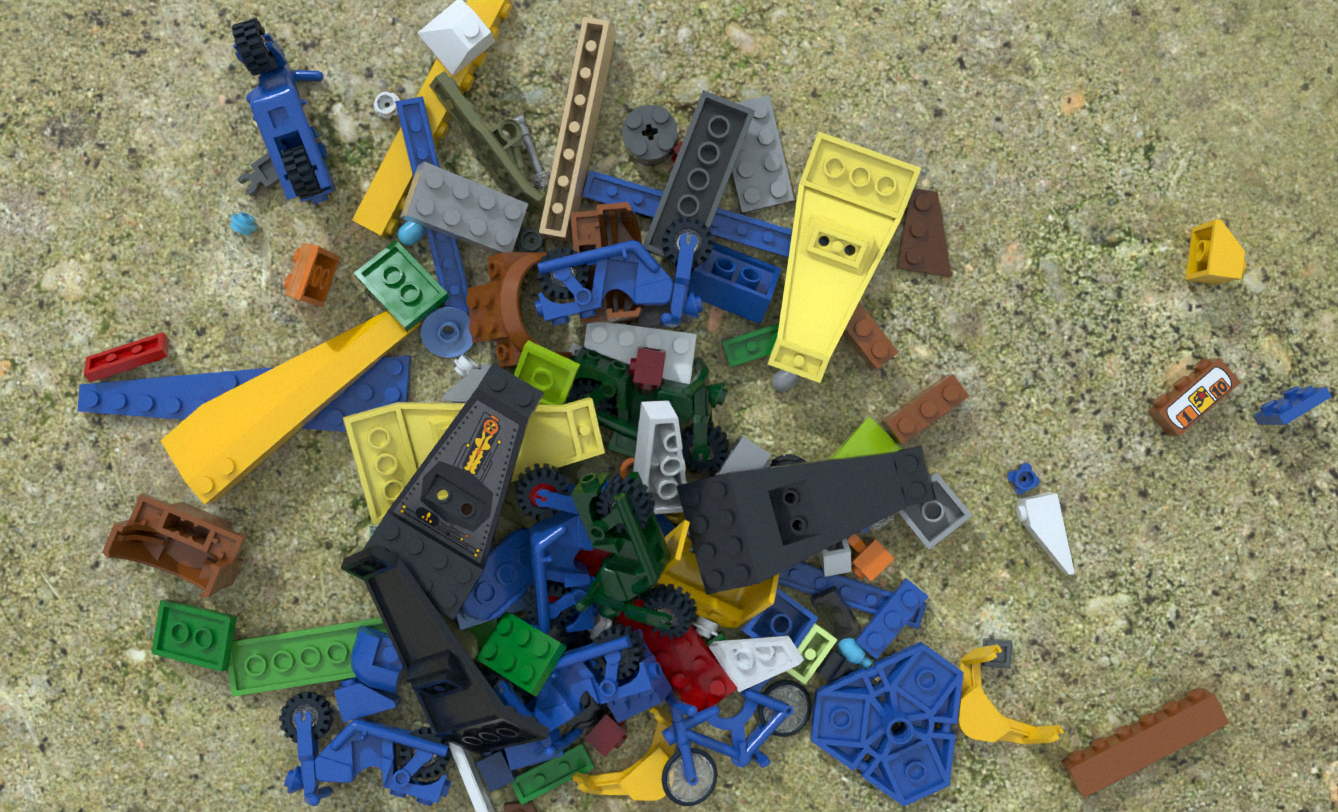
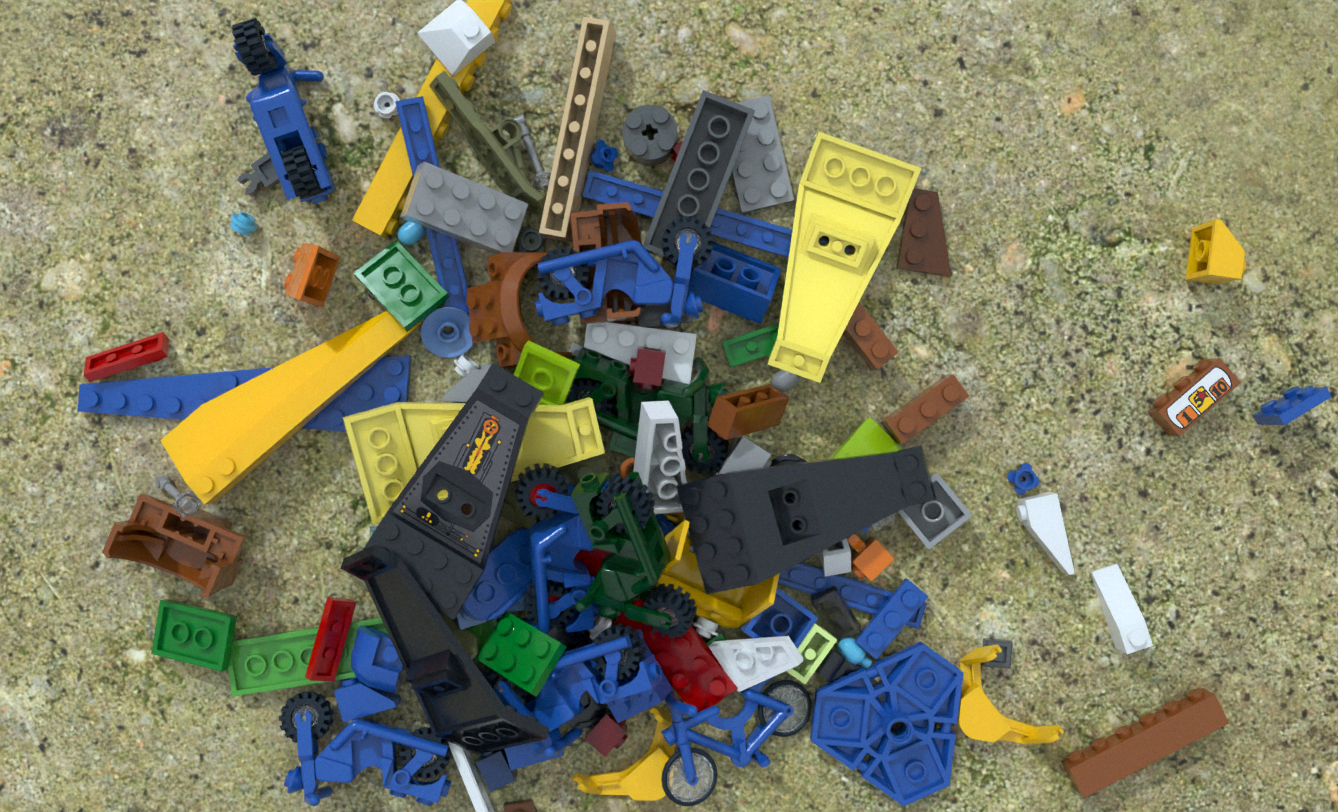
(185, 503): none -> piece
(330, 639): none -> red plate
(552, 773): green plate -> none
(598, 158): none -> blue plate
(747, 411): none -> dark orange brick
(1120, 610): none -> white slope

